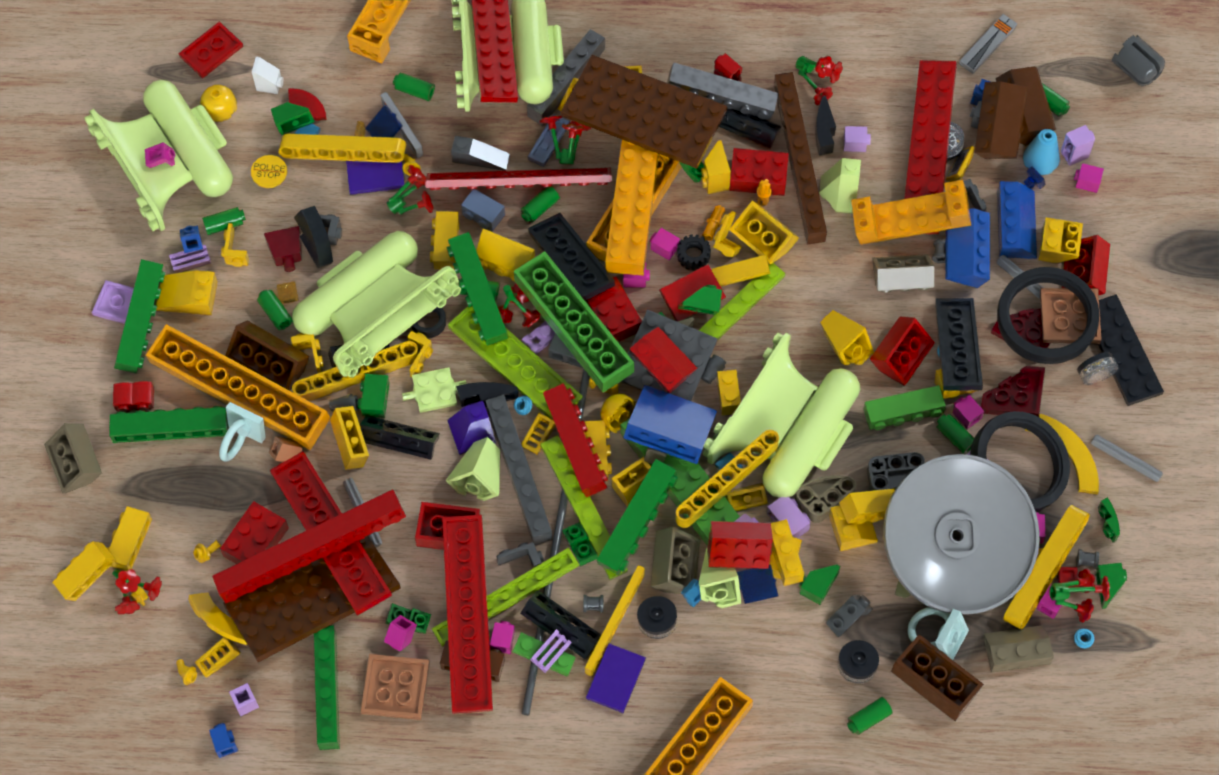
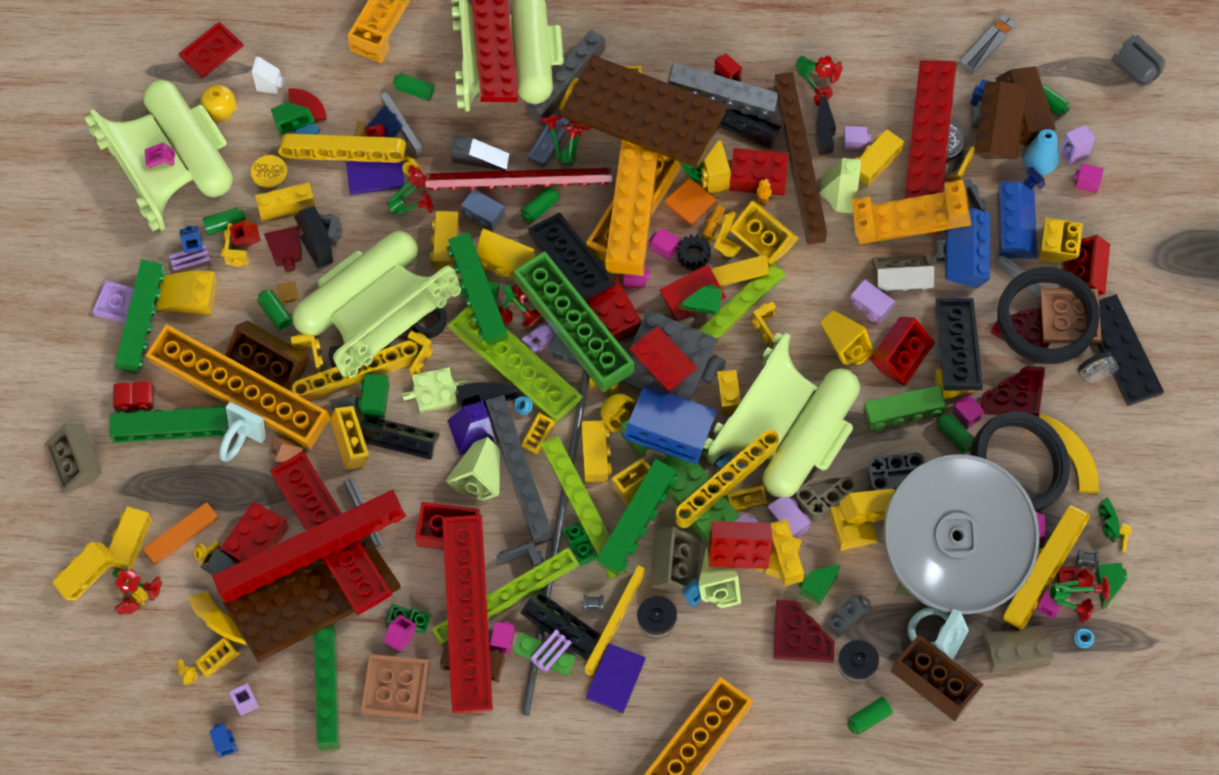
(180, 533): none -> orange tile
(216, 562): none -> pearl dark grey brick
(244, 234): none -> red brick
(284, 201): none -> yellow brick
(375, 131): none -> red tile
(575, 440): red brick -> none
(690, 202): none -> orange tile
(757, 584): clear blue piece -> none
(760, 315): none -> yellow bracket
(799, 635): none -> dark red plate
(871, 302): none -> lavender brick
(879, 156): none -> yellow brick
(1126, 458): light grey axle -> none
(1126, 531): none -> yellow hand

